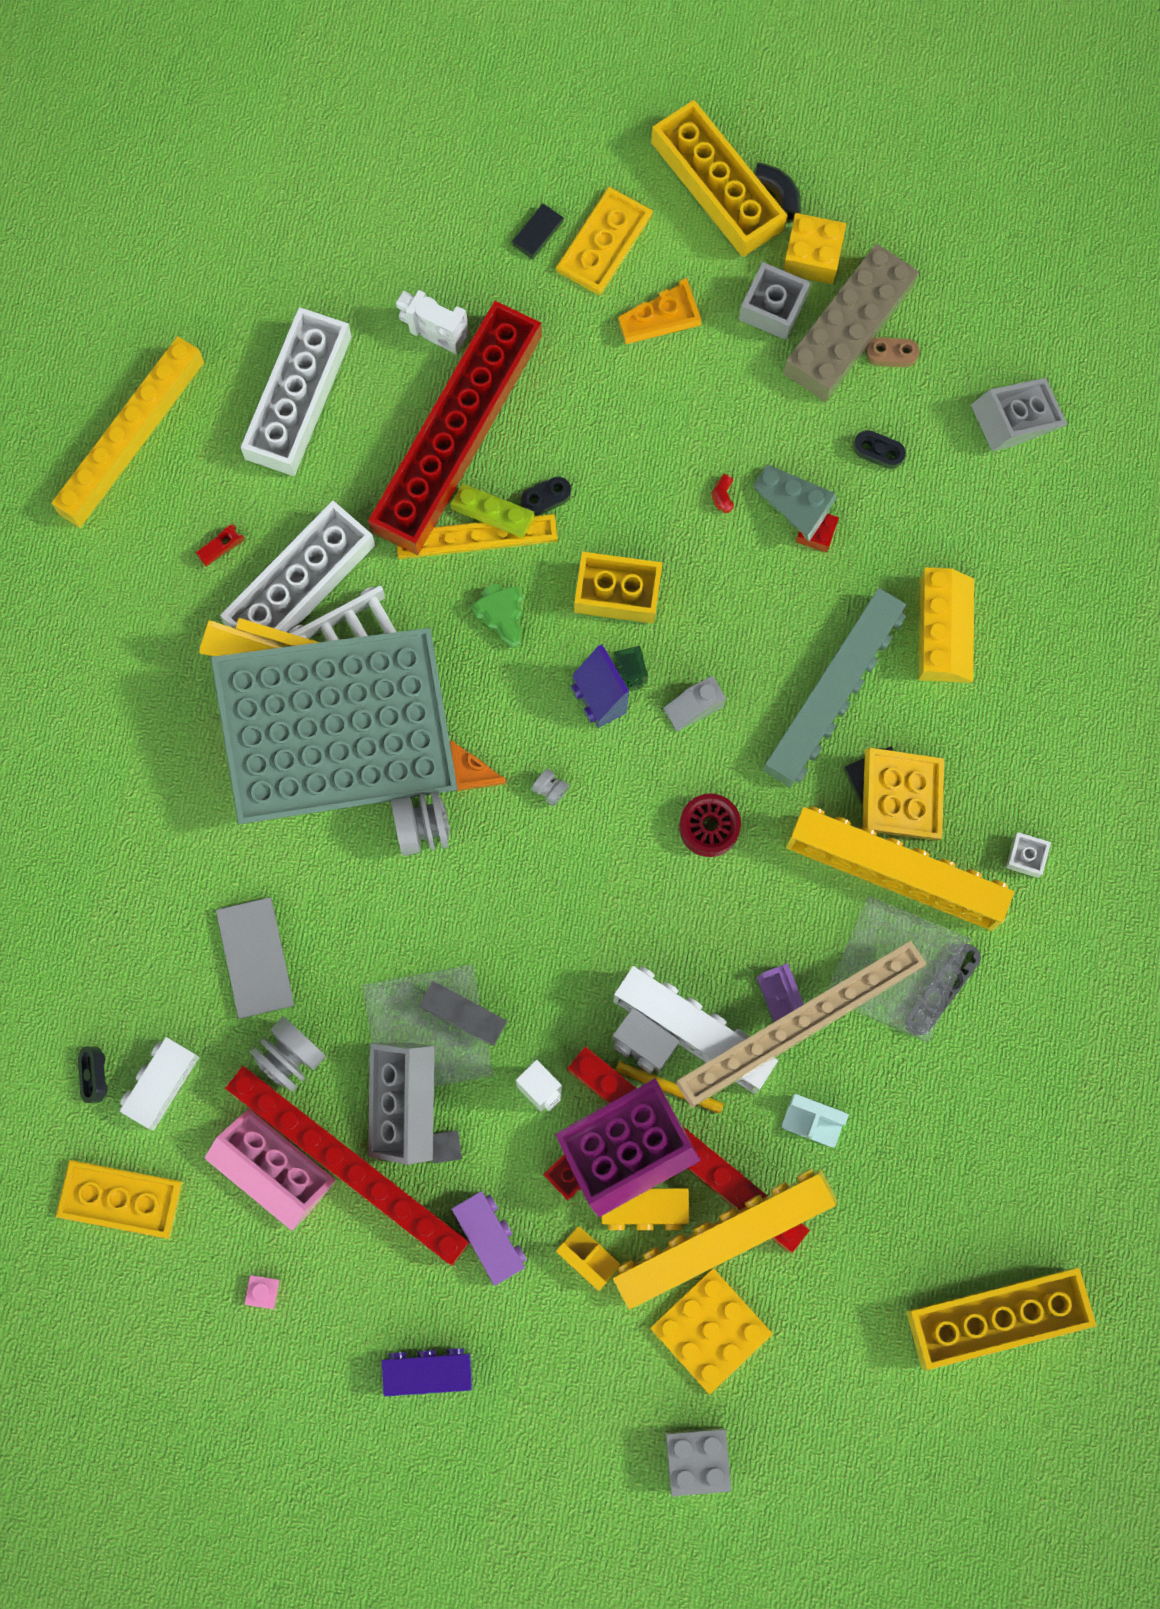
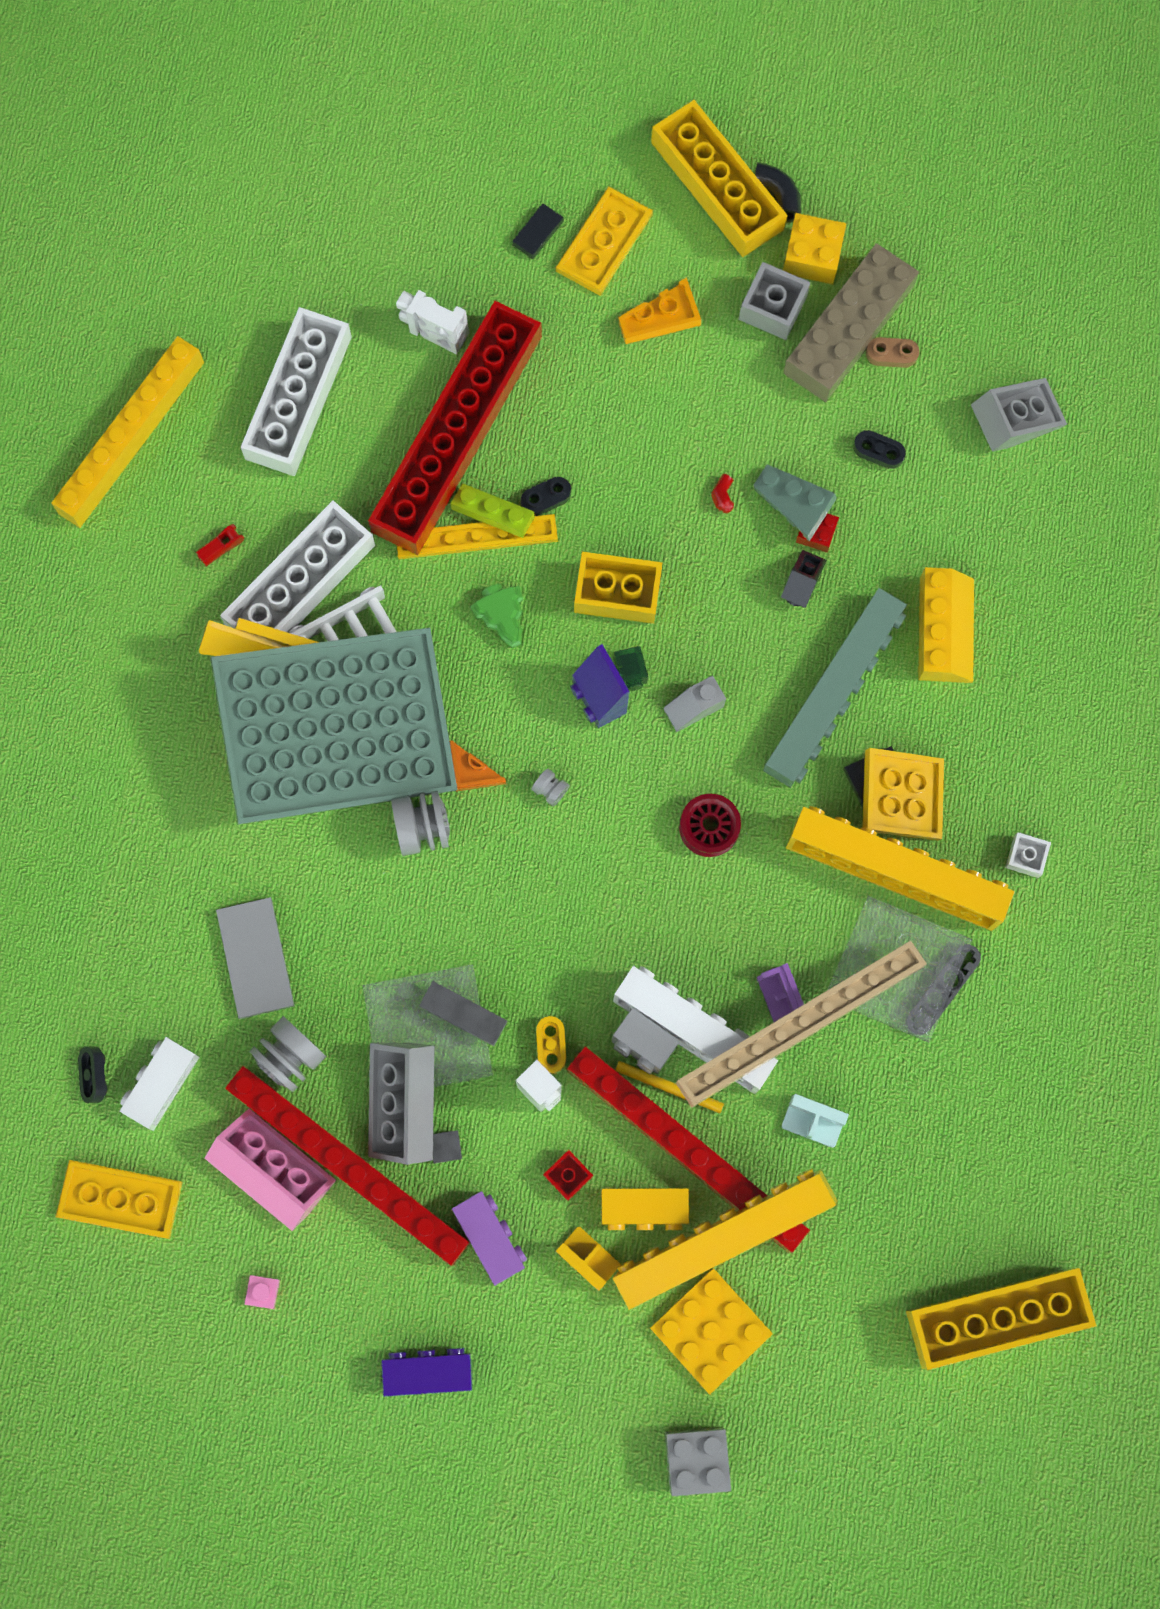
(551, 1045): none -> yellow plate
(627, 1148): magenta slope -> none
(803, 579): none -> black slope

